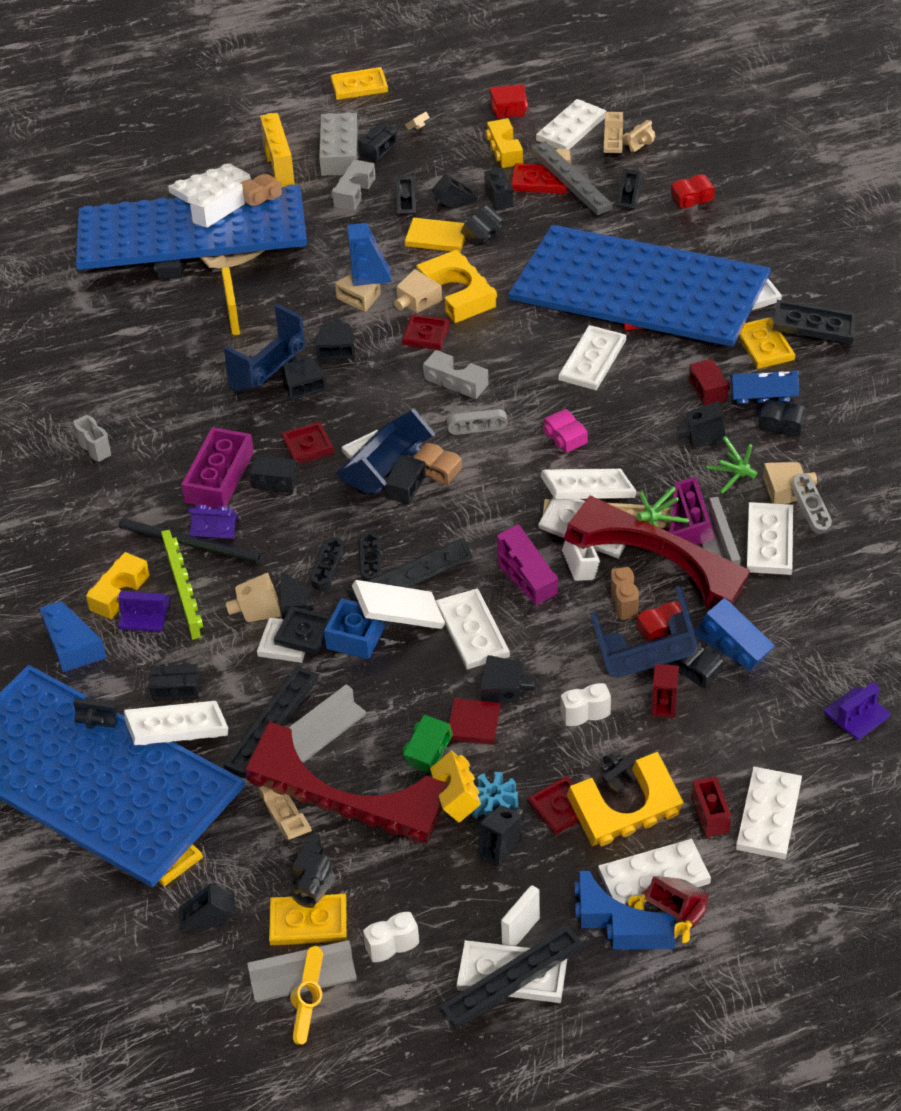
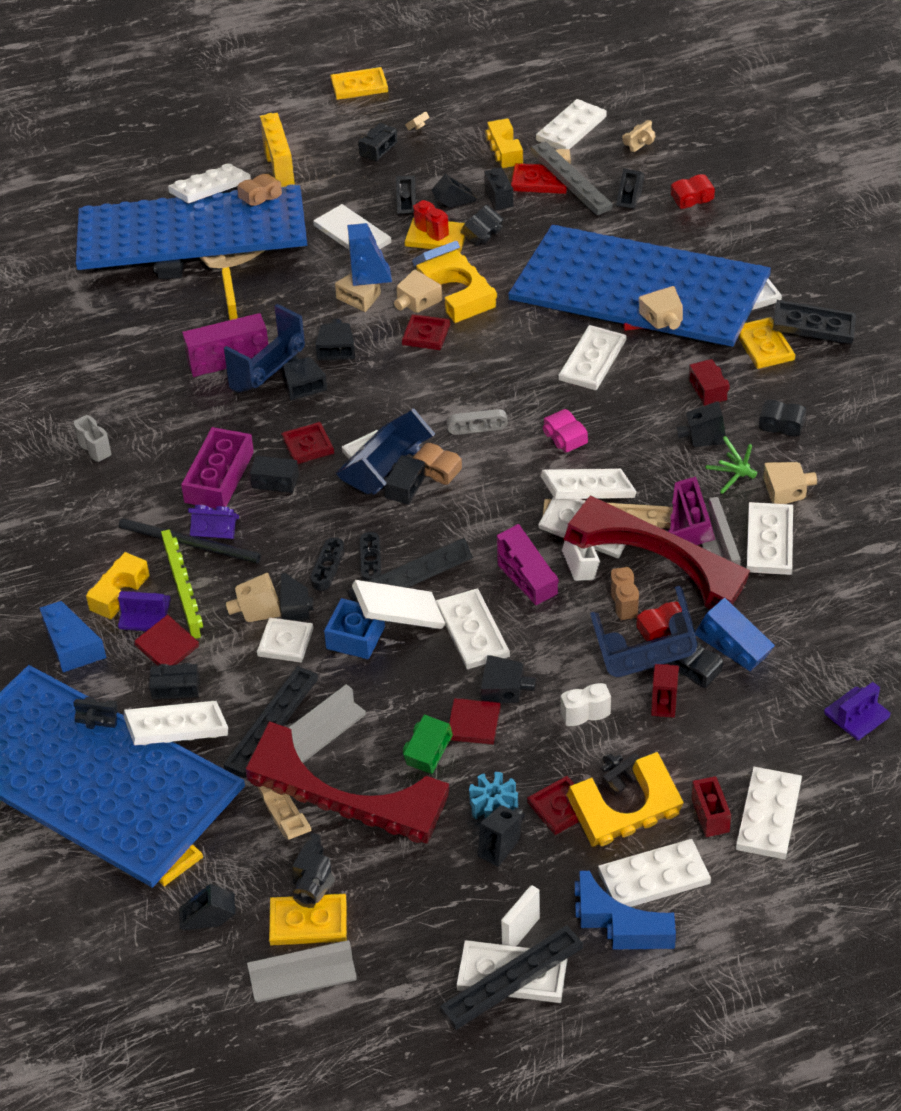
(166, 642): none -> dark red tile
(206, 344): none -> magenta brick
(217, 203): white brick -> none
(302, 630): black plate -> none
(310, 981): yellow piece -> none
(335, 226): none -> white tile
(338, 142): light grey brick -> none
(348, 190): light grey arch -> none
(391, 936): white brick -> none
(431, 220): none -> red brick
(436, 252): none -> medium blue tile
(461, 794): yellow arch -> none
(469, 381): light grey arch -> none
(508, 101): red torso -> none
(613, 132): tan slope -> none
(653, 513): bright green plant -> none
(662, 308): none -> tan torso
(676, 898): dark red torso -> none
(764, 386): blue wedge -> none
(808, 512): light grey beam -> none

